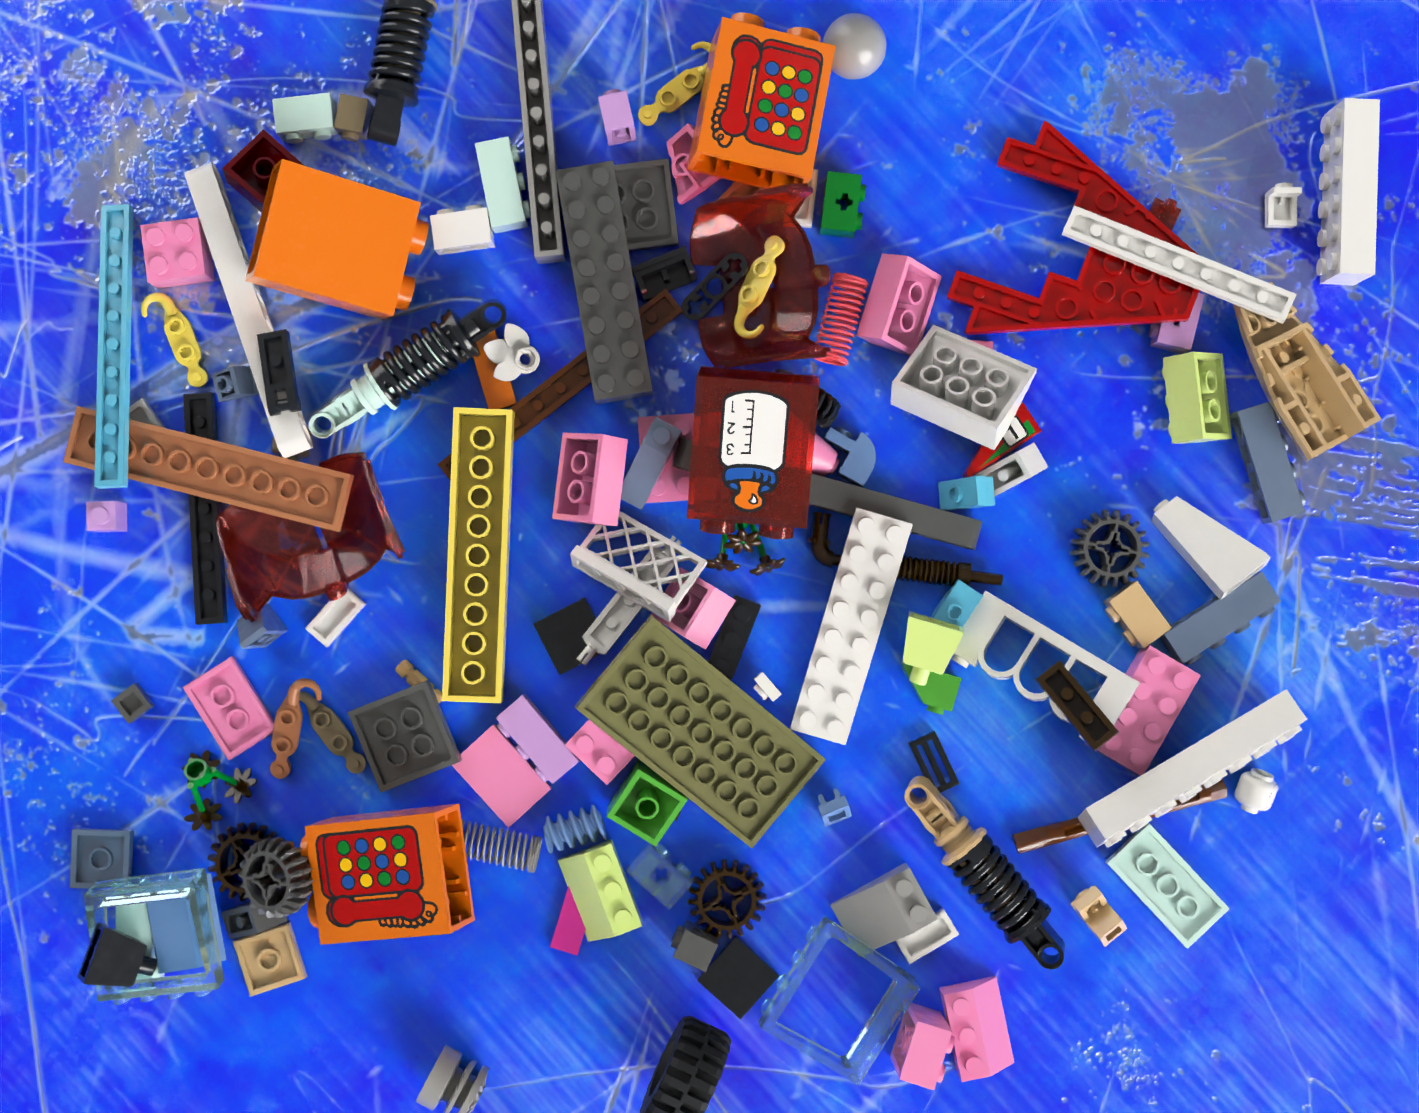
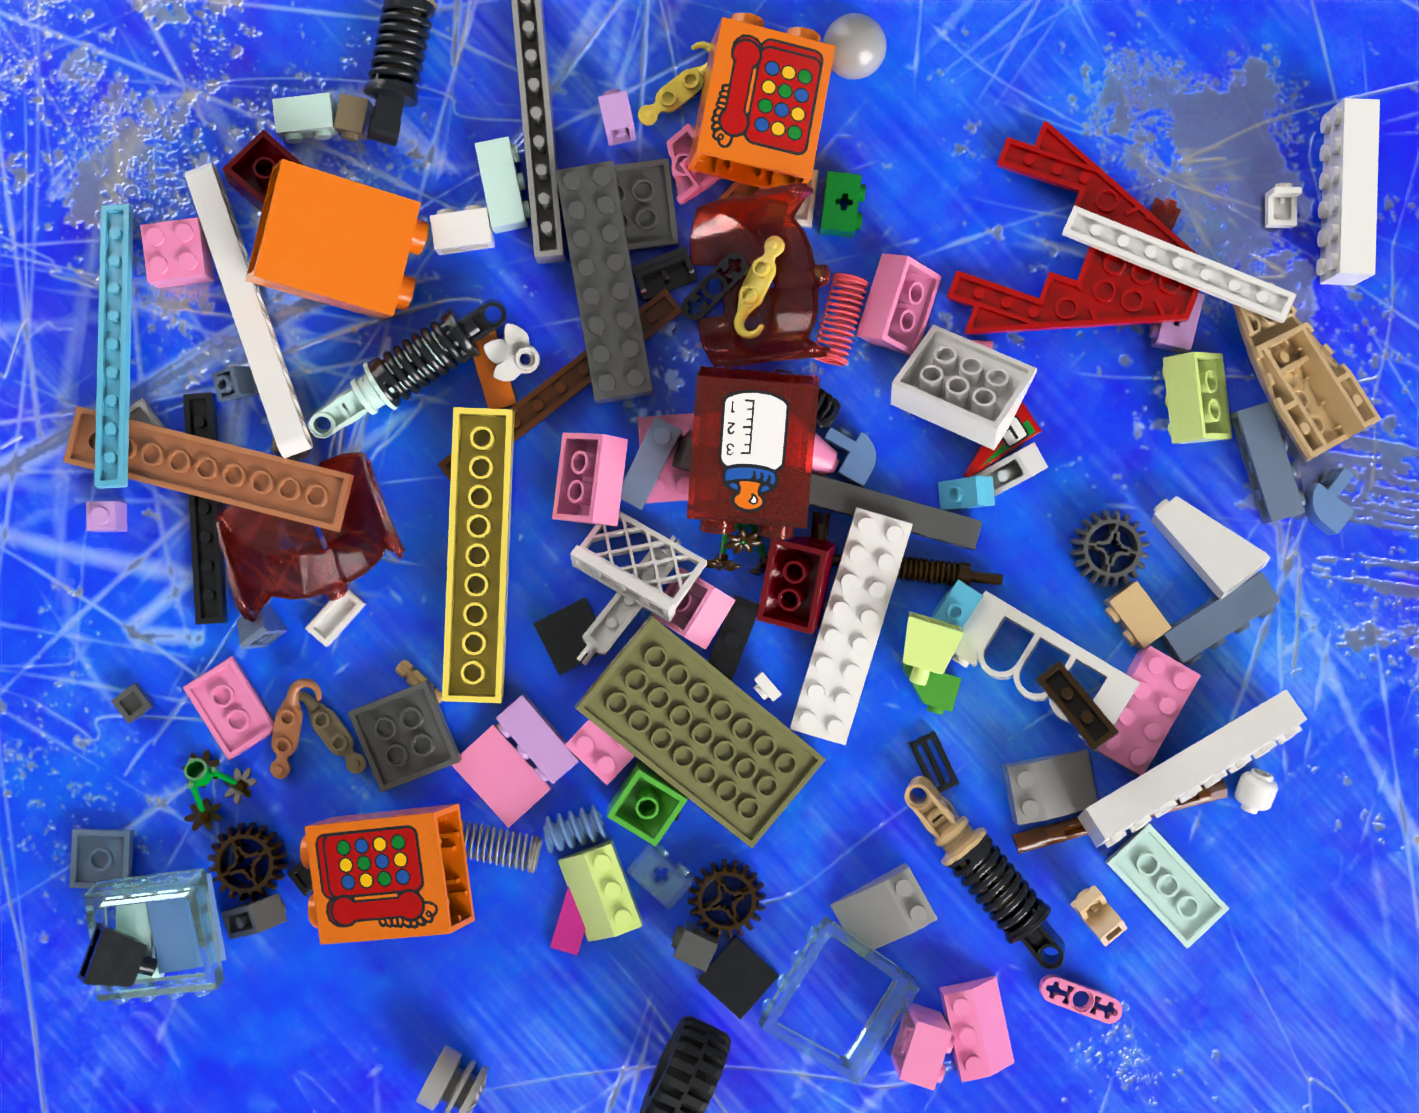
(181, 338): light yellow piece -> none
(270, 959): tan tile -> none
(275, 877): dark grey gear -> none
(278, 371): black plate -> none
(796, 583): none -> dark red slope
(834, 810): medium blue tile -> none
(928, 938): white tile -> none
(1049, 786): none -> light grey slope
(1103, 998): none -> bright pink beam
(1324, 506): none -> medium blue brick

